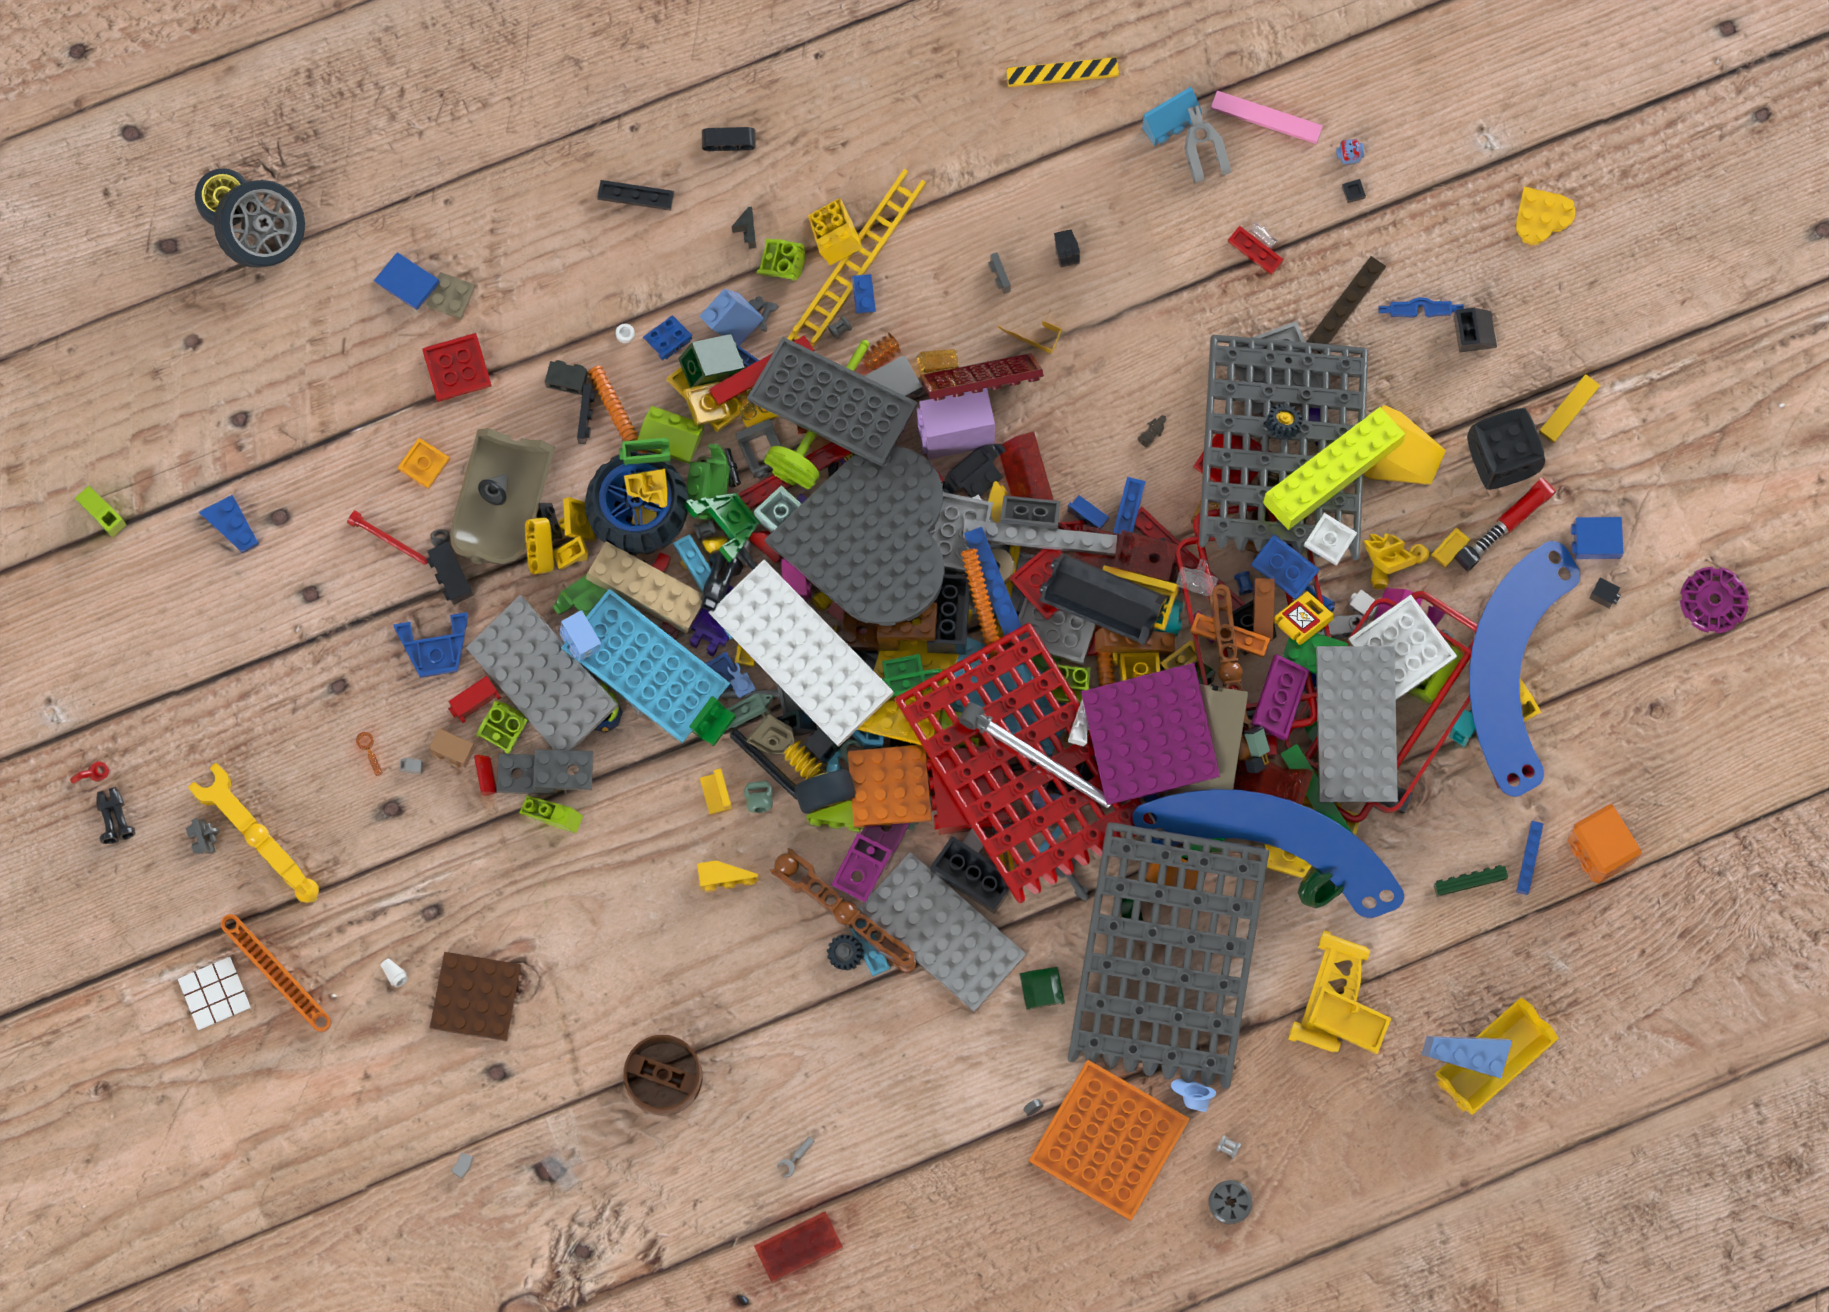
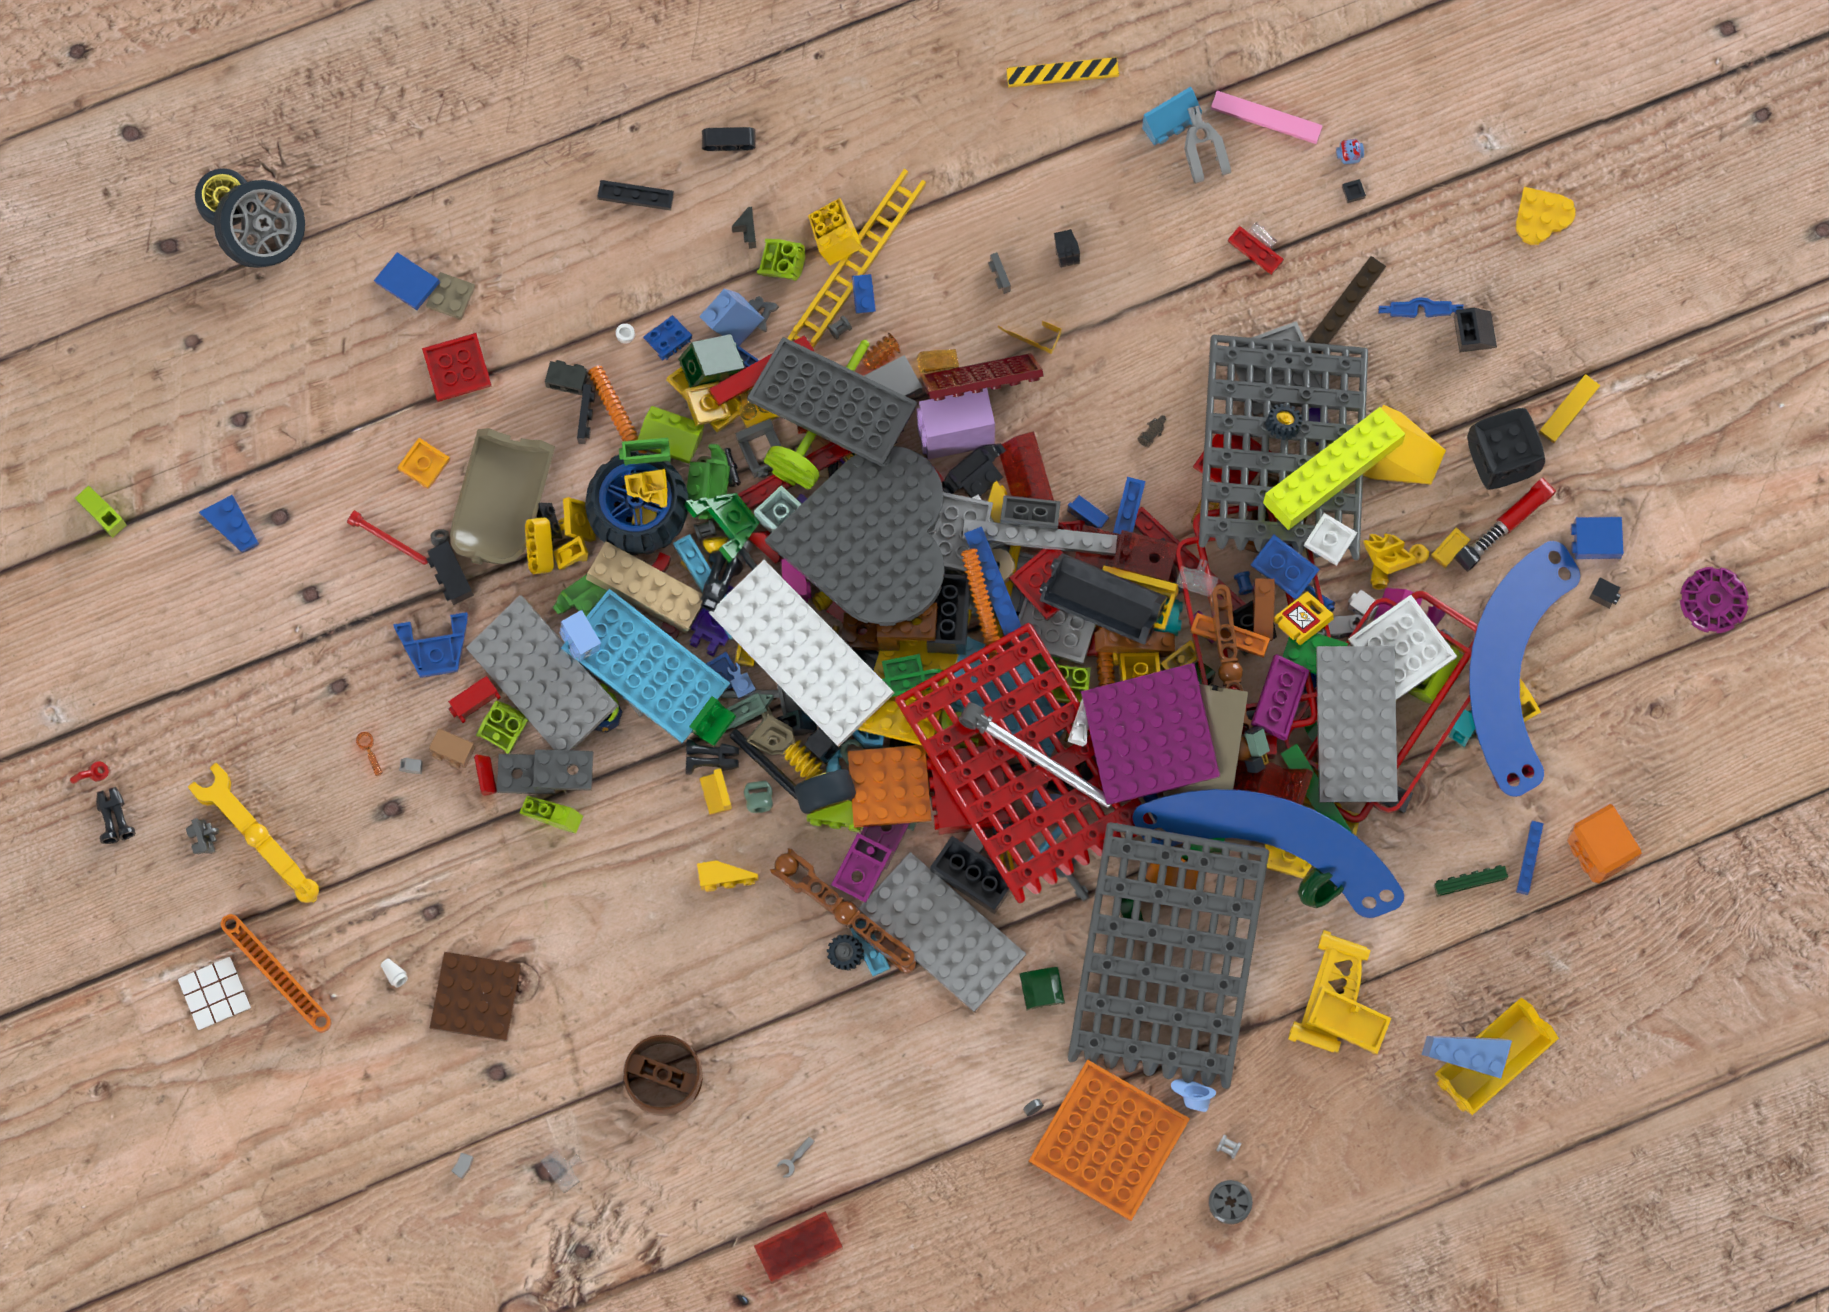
(494, 489): dark grey hat -> none
(720, 762): none -> black piece

